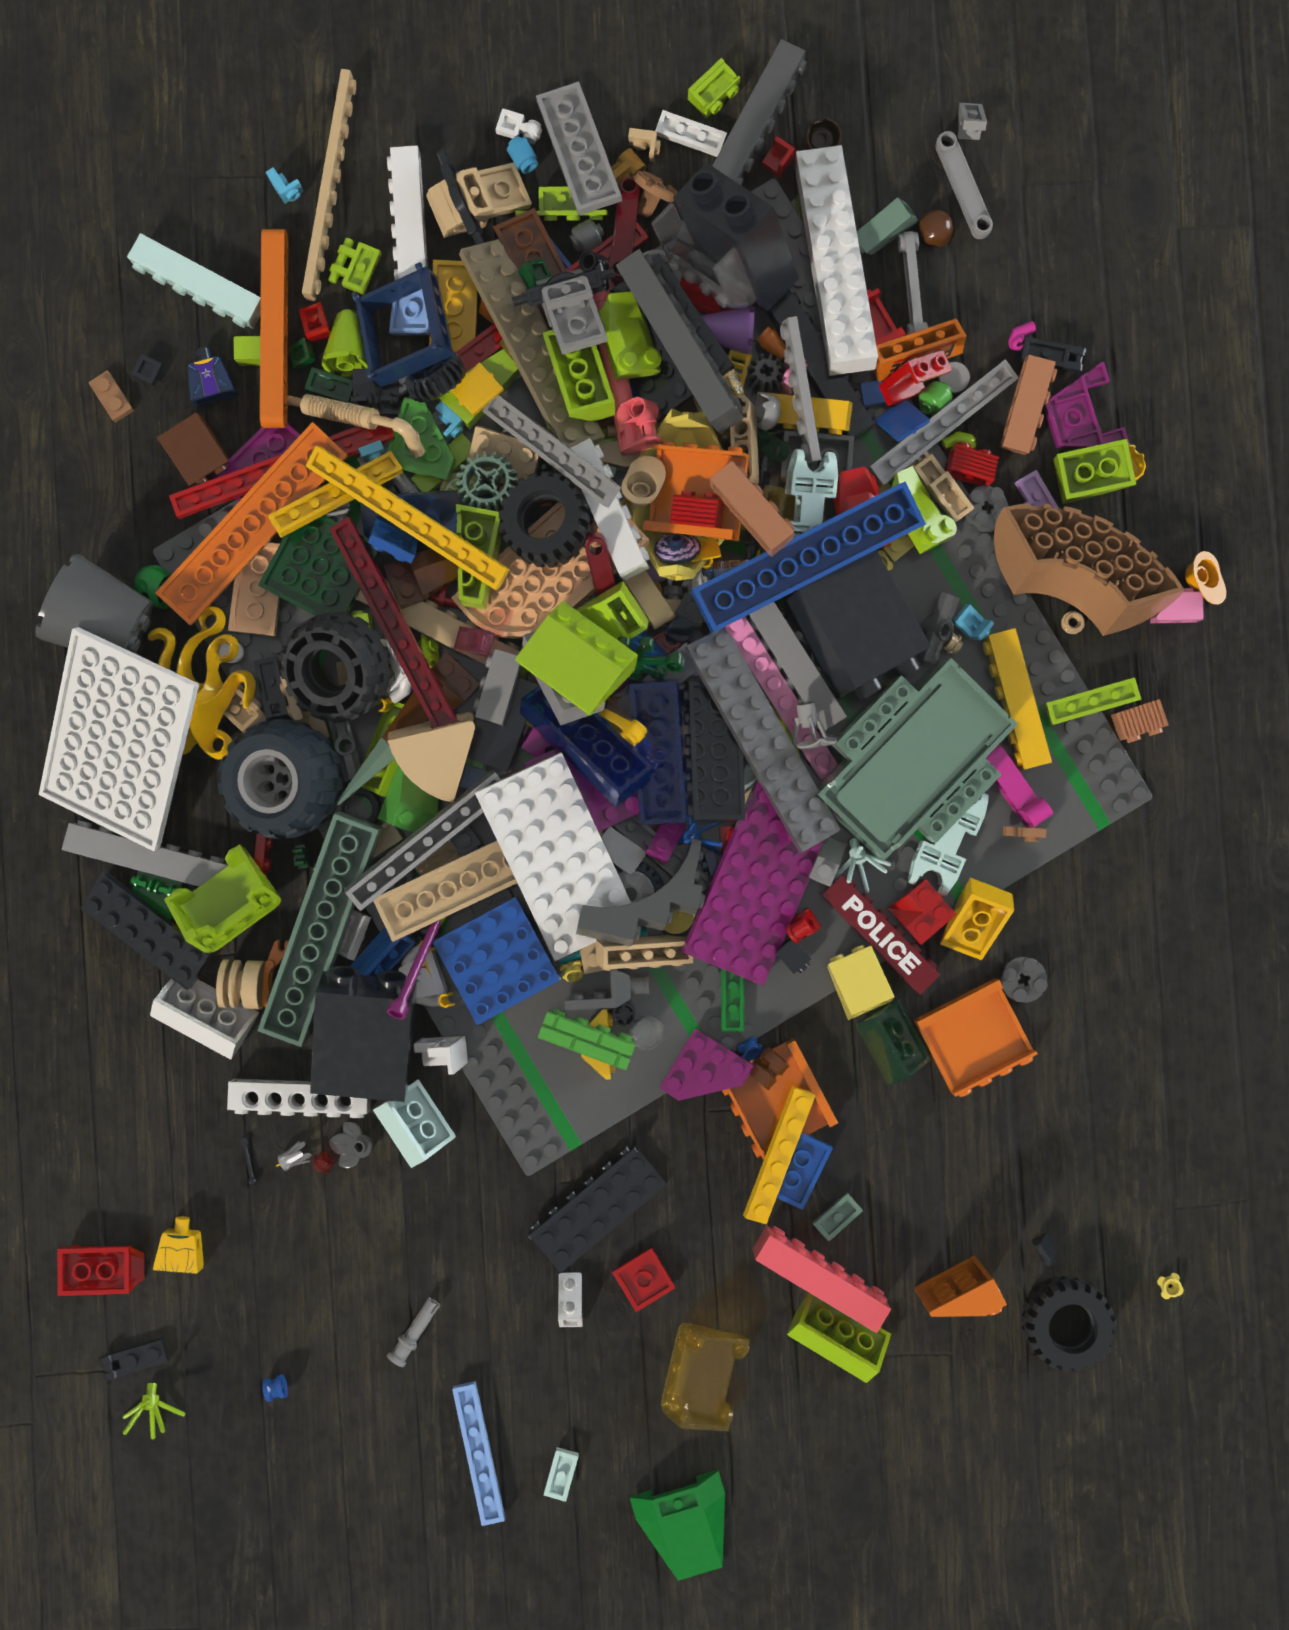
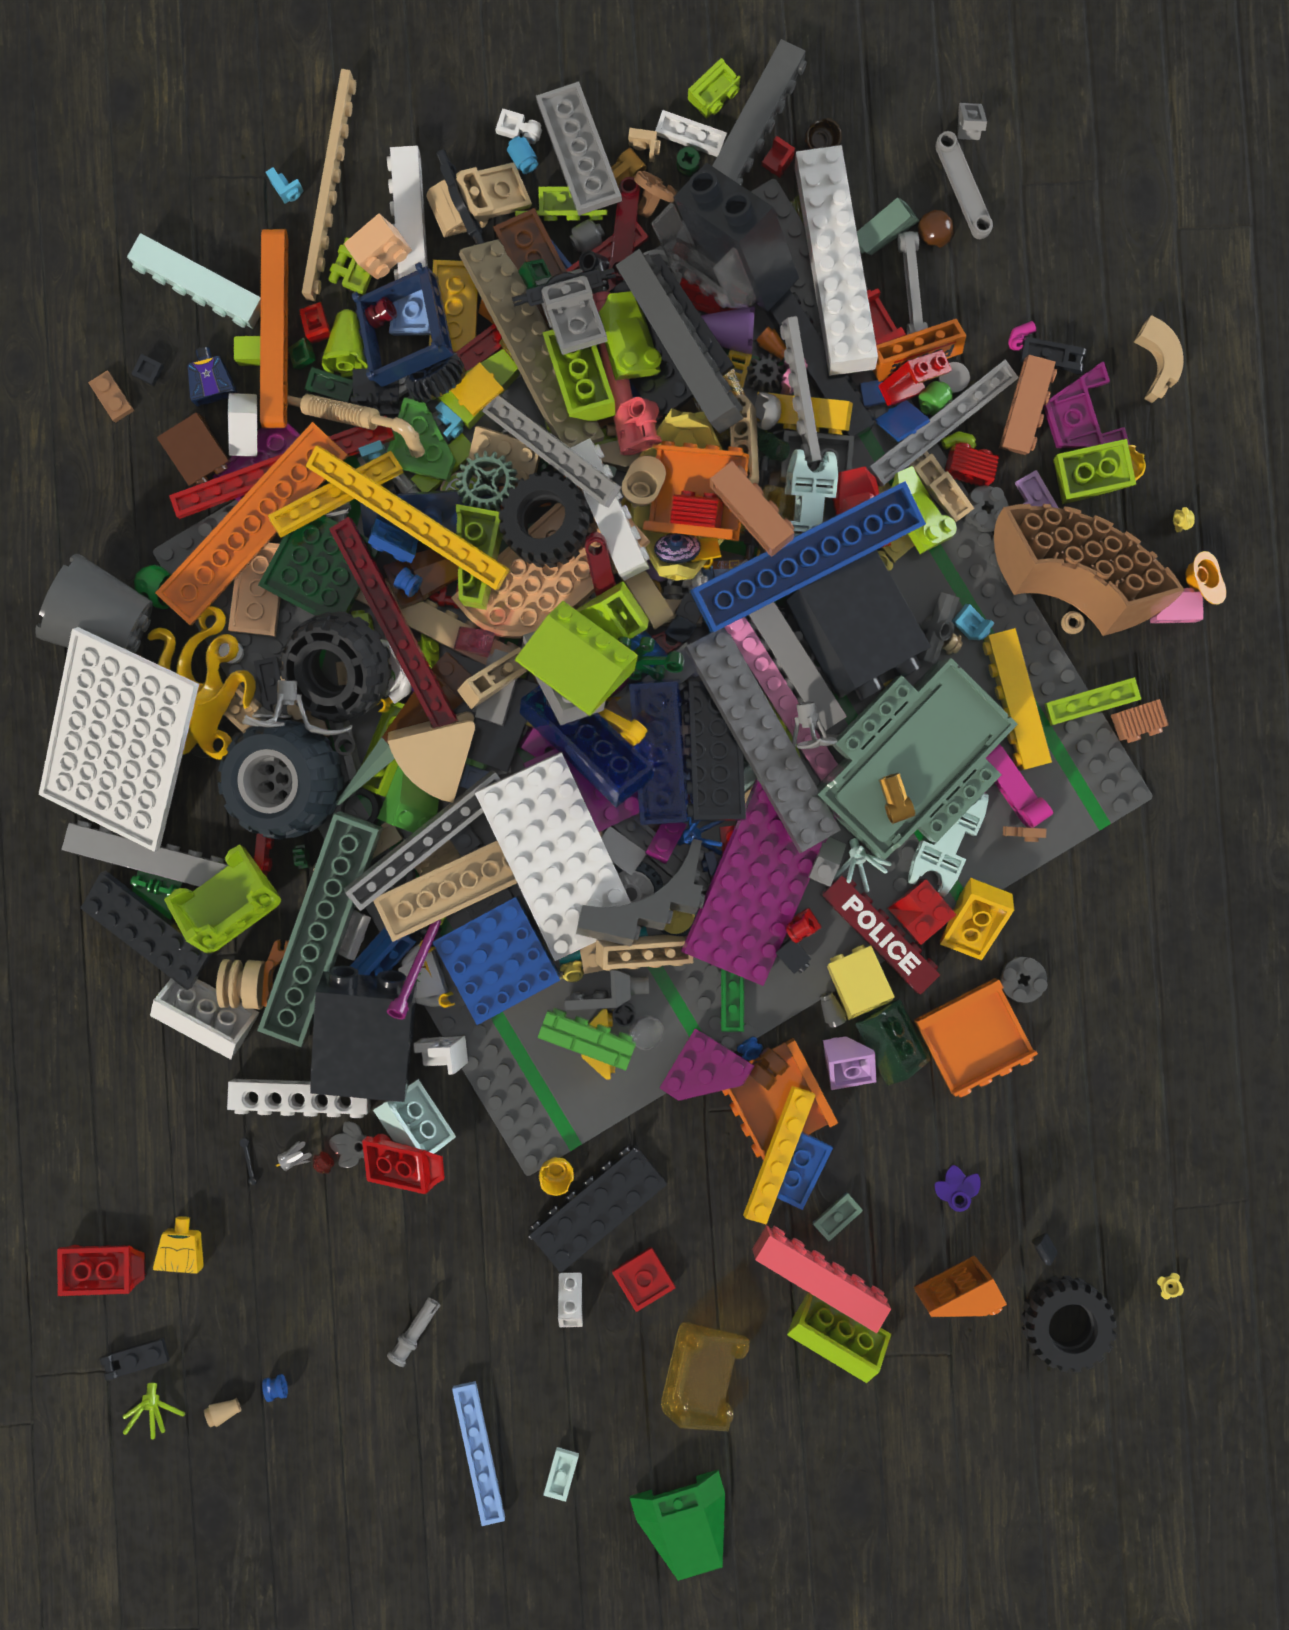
(221, 1412): none -> tan cone
(242, 424): none -> white panel
(286, 695): none -> light grey plant
(378, 247): none -> light nougat brick
(380, 313): none -> dark red wheel
(401, 1165): none -> red slope
(408, 582): none -> blue wheel
(491, 679): none -> tan slope
(556, 1176): none -> yellow hair
(685, 166): none -> dark green wheel
(832, 1010): none -> dark grey cone
(848, 1063): none -> lavender slope
(898, 804): none -> pearl gold piece
(958, 1185): none -> dark purple plate
(1168, 352): none -> tan arch
(1183, 519): none -> light yellow plate

